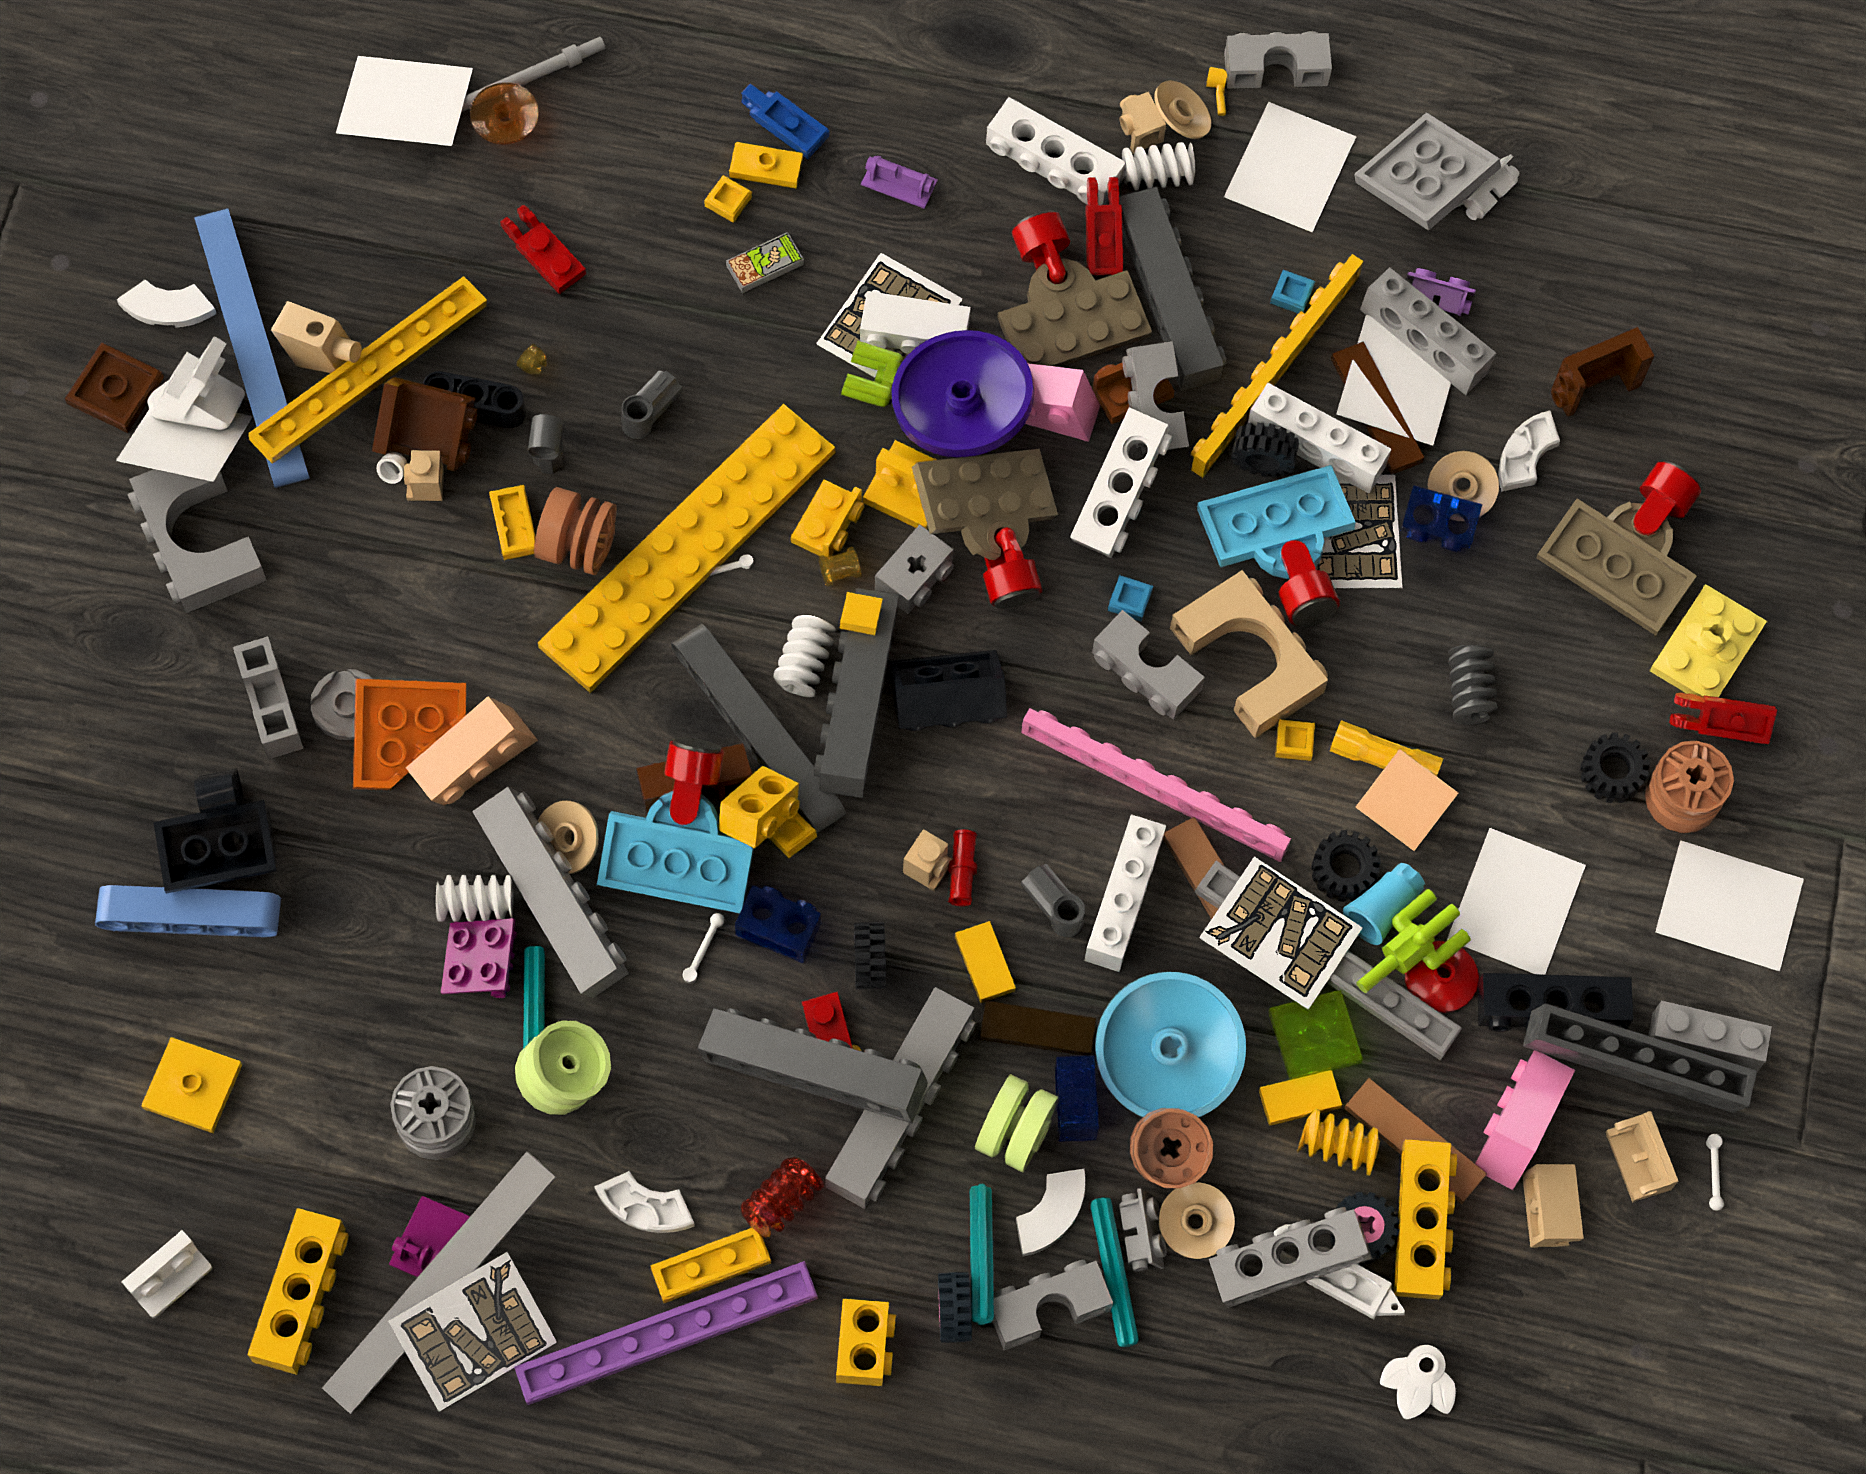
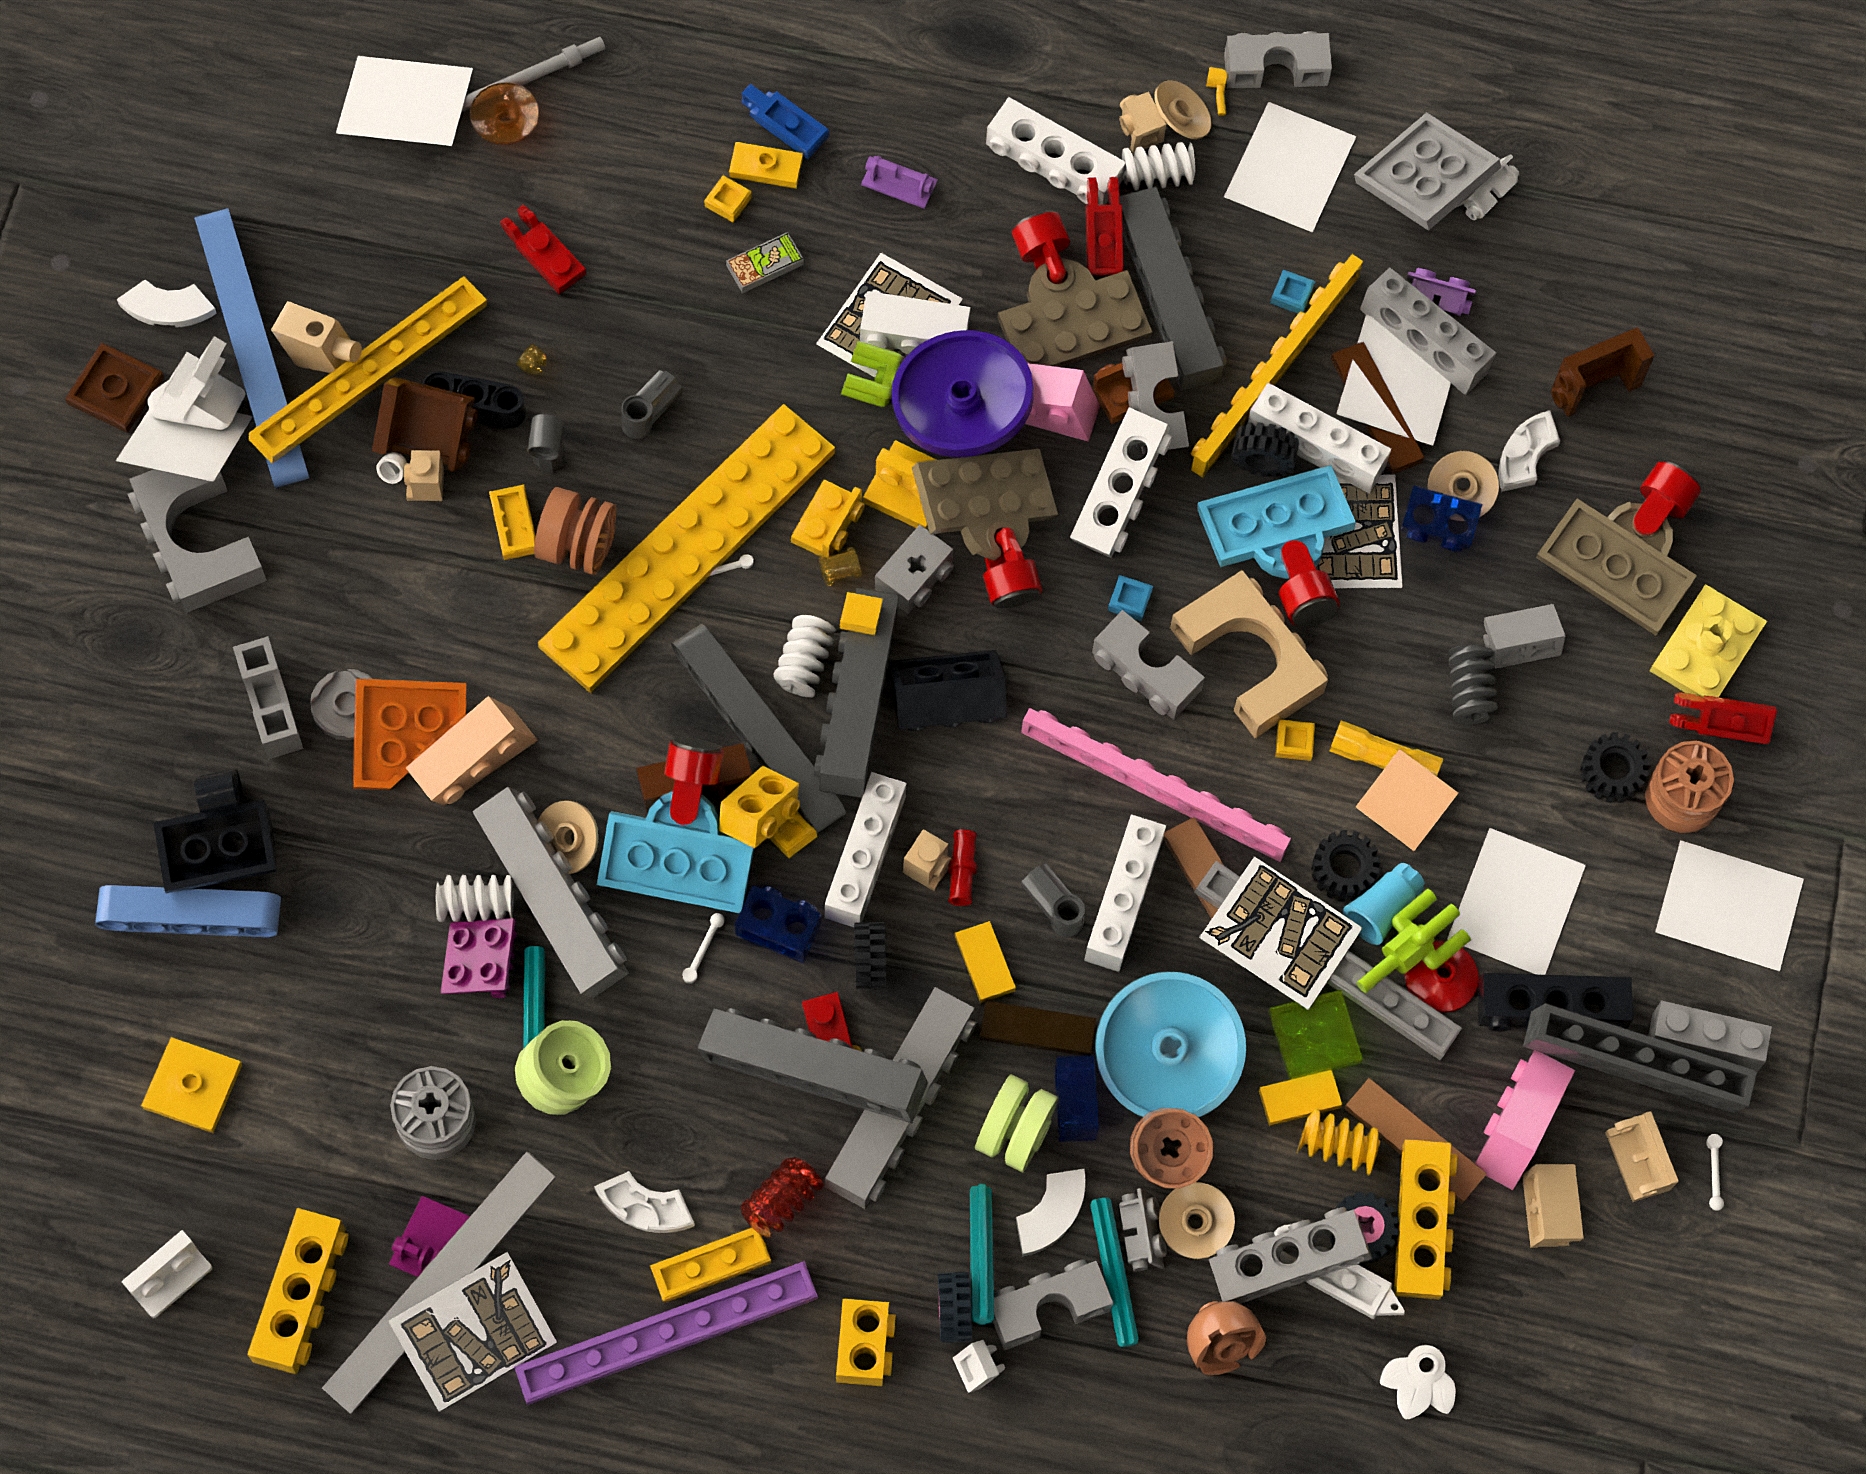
(865, 850): none -> white brick
(977, 1365): none -> white tile
(1223, 1335): none -> nougat cylinder
(1524, 636): none -> light grey hinge

